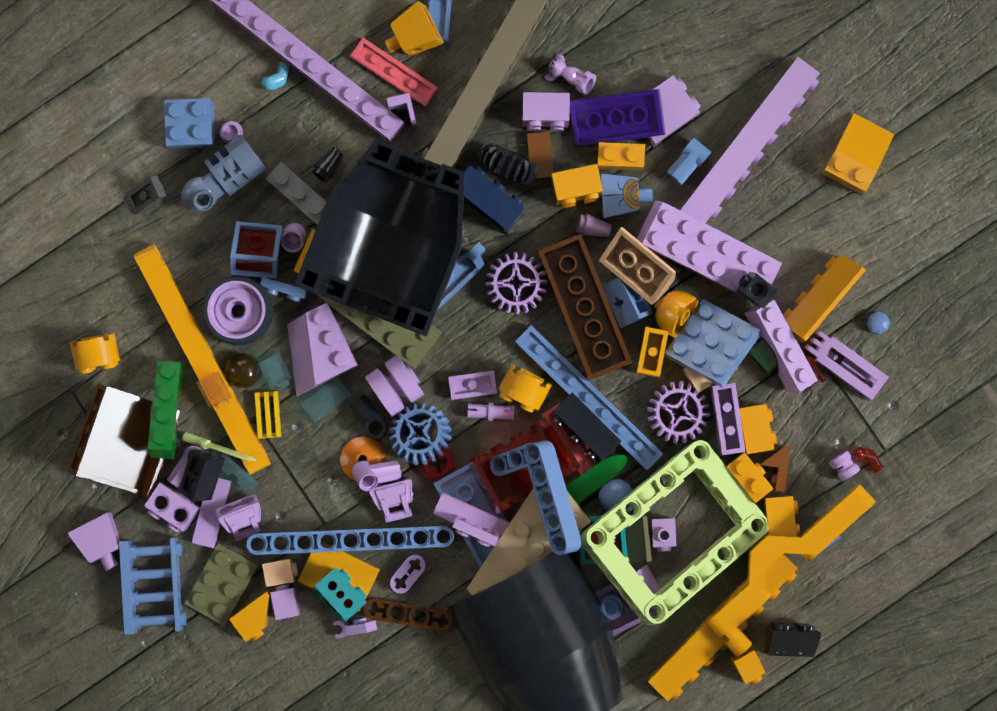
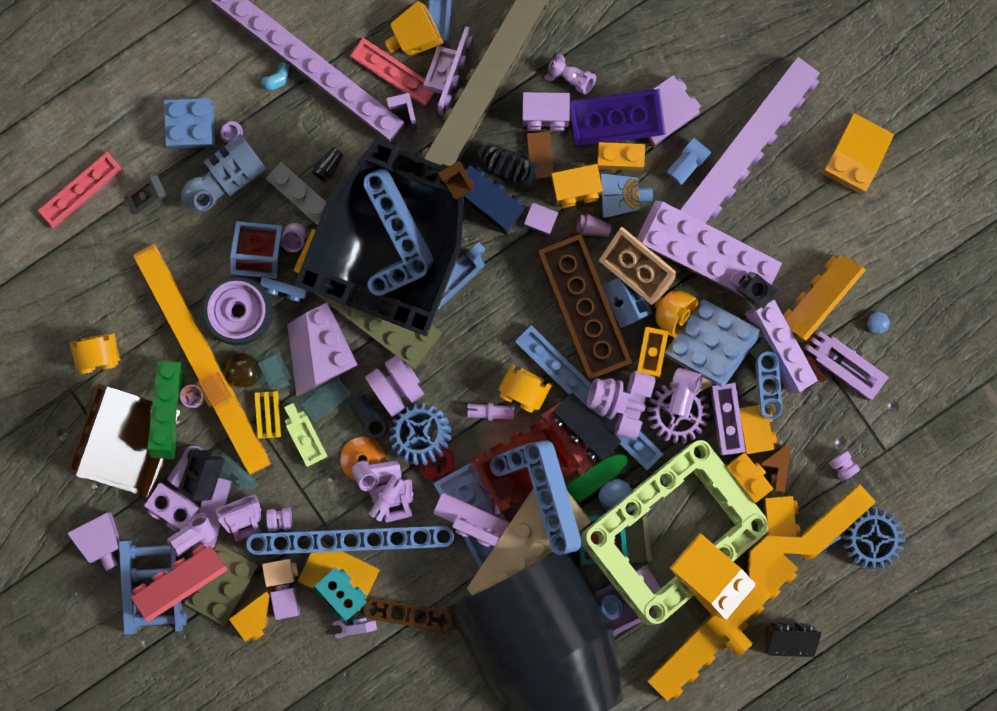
(80, 190): none -> coral tile
(177, 583): none -> coral slope
(192, 396): none -> lavender wheel
(197, 532): none -> lavender piece
(205, 443): yellowish green piece -> none
(284, 517): none -> lavender wheel
(304, 436): none -> yellowish green hinge
(386, 497): none -> lavender pin
(397, 234): none -> medium blue beam
(403, 570): lavender beam -> none
(445, 68): none -> lavender bracket
(457, 180): none -> reddish brown panel
(472, 385): lavender plate -> none
(526, 283): lavender gear -> none
(541, 219): none -> lavender panel
(608, 398): none -> lavender beam
(663, 533): lavender brick -> none
(685, 386): none -> lavender piece
(712, 577): none -> light orange slope
(748, 667): light orange slope -> none
(774, 375): none -> medium blue beam
(867, 455): clear red arm -> none
(873, 549): none -> medium blue gear

